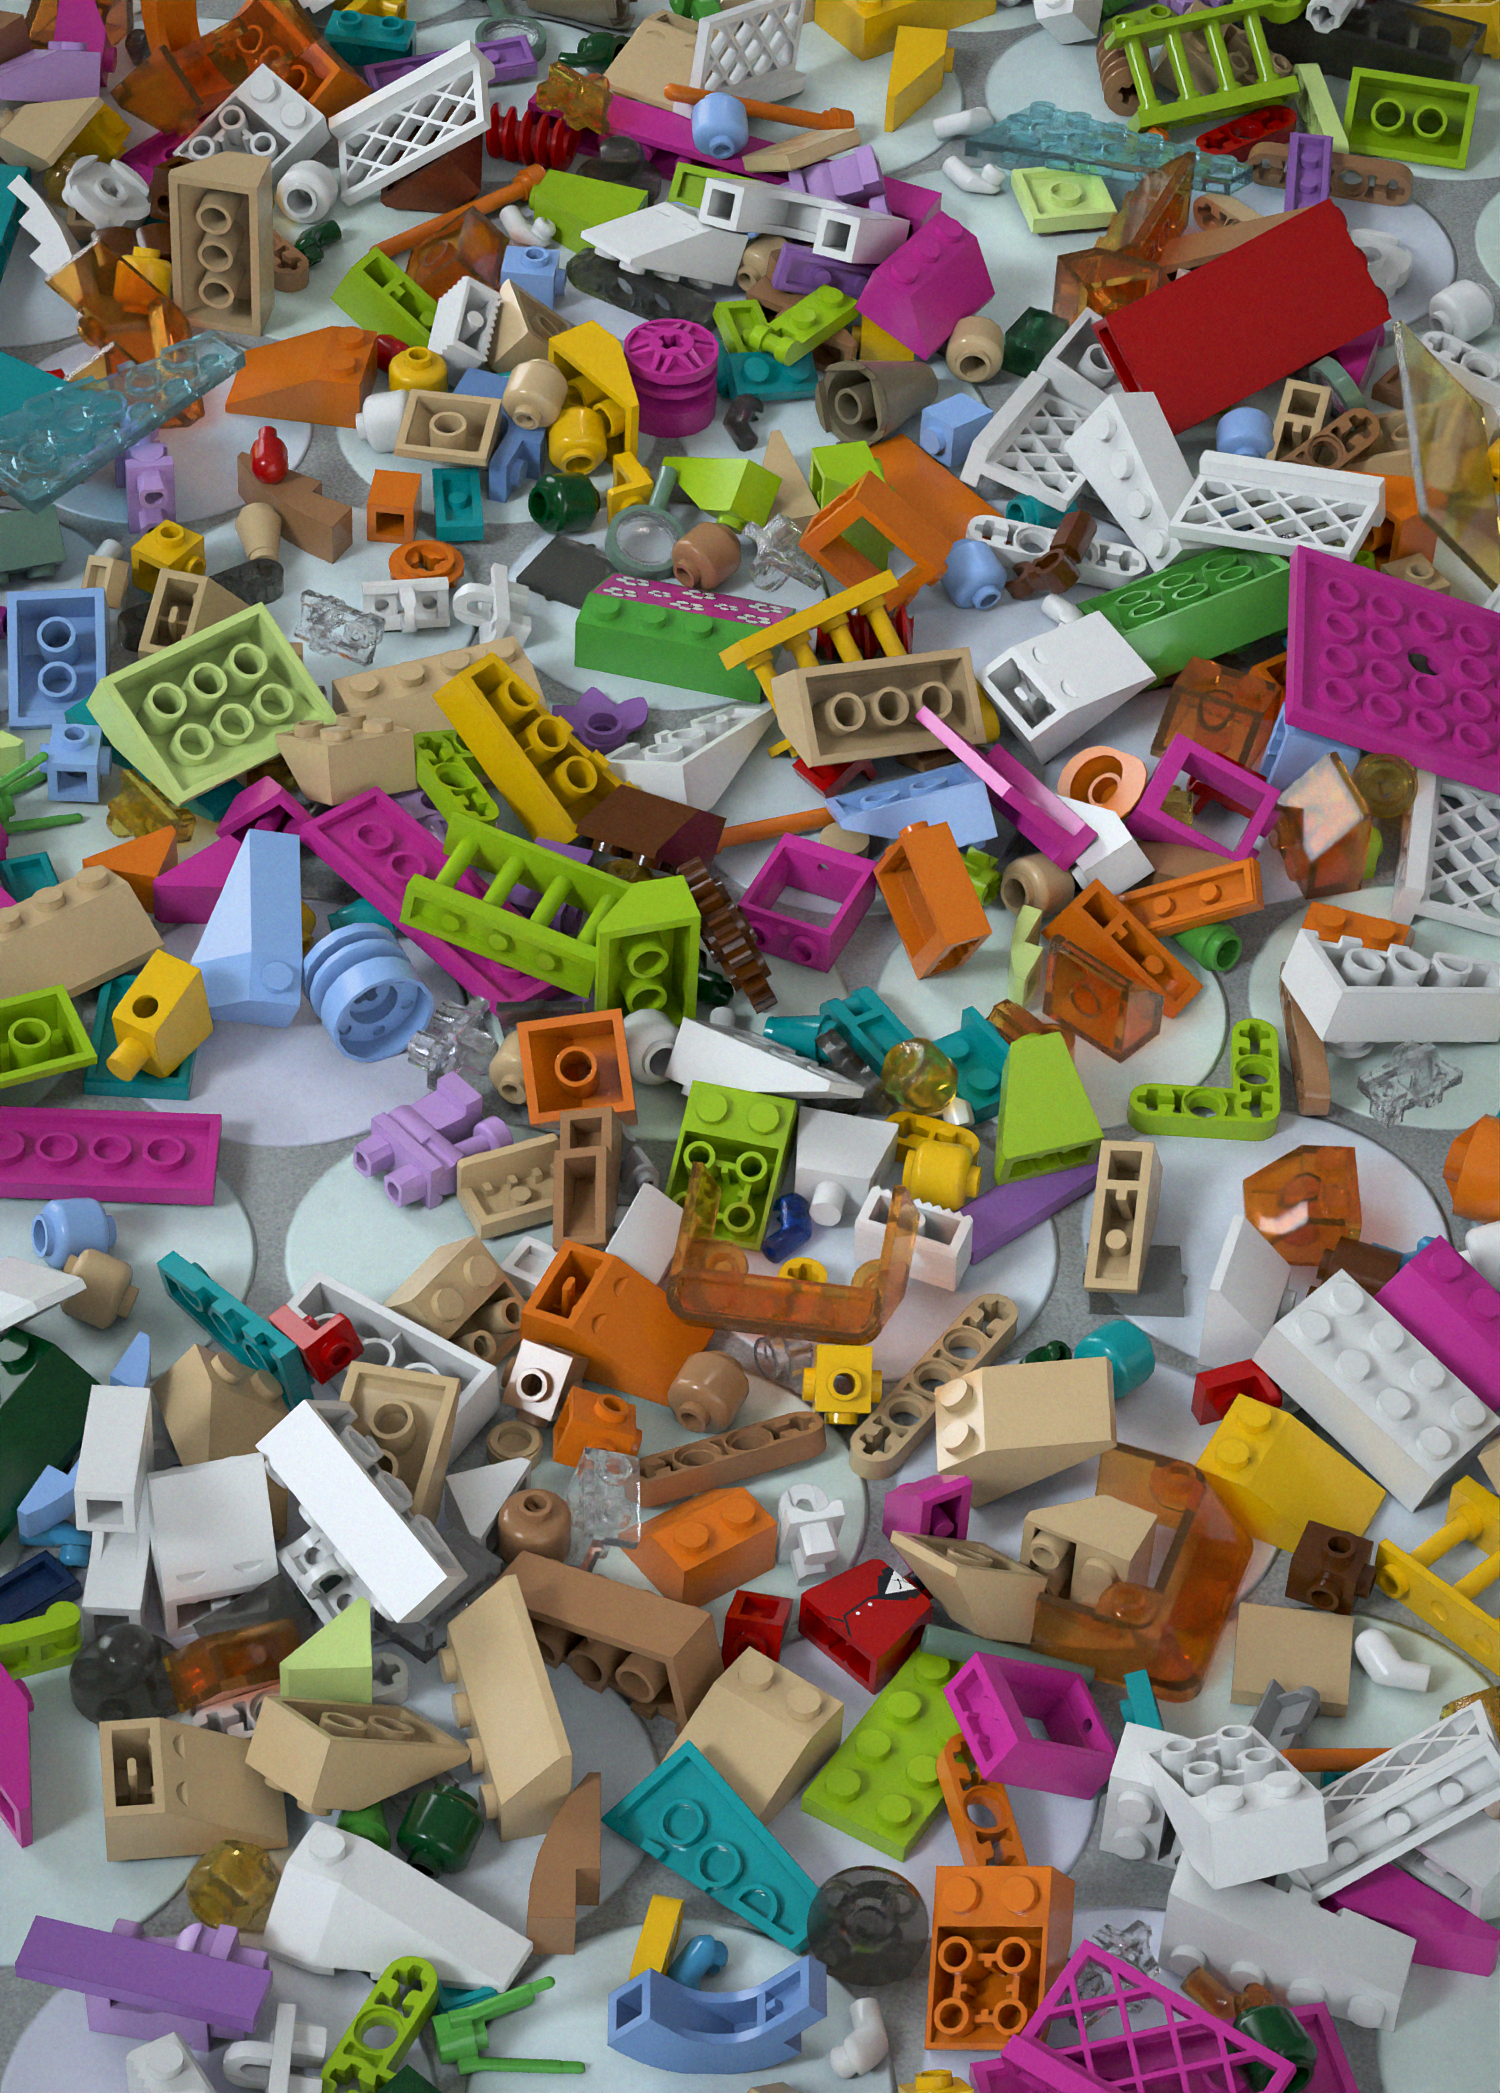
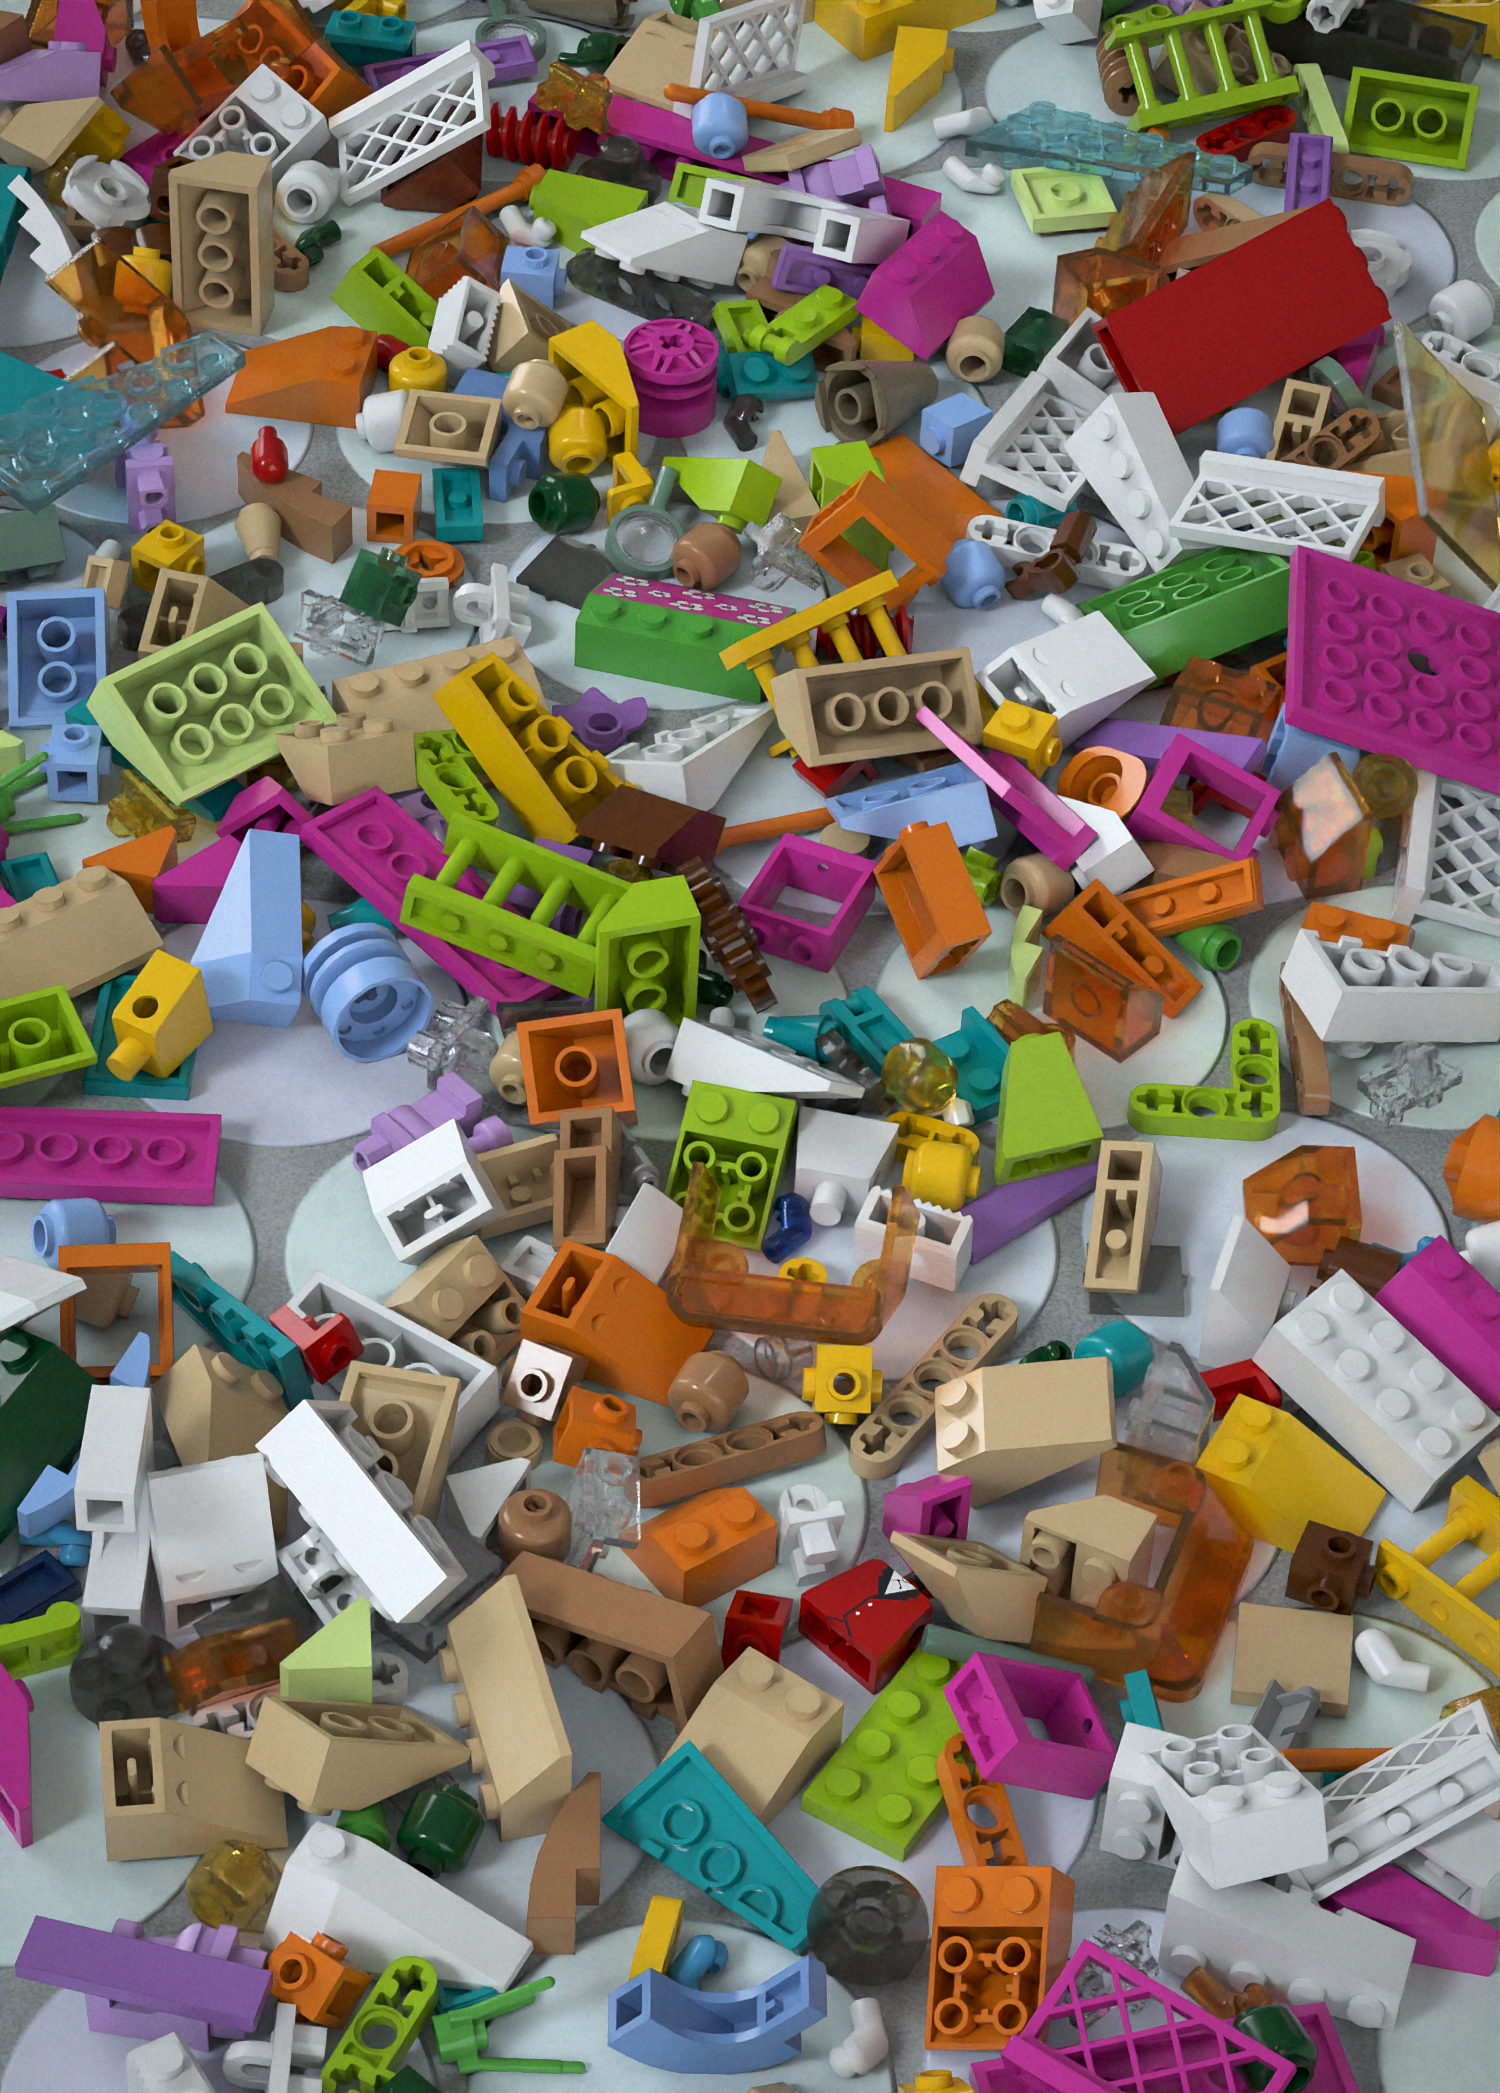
(113, 1260): none -> orange window
(317, 1979): none -> orange brick
(381, 585): none -> clear green brick
(431, 1194): none -> white slope
(1025, 735): none -> yellow bracket
(1151, 740): none -> medium lavender tile
(1174, 1411): none -> clear slope

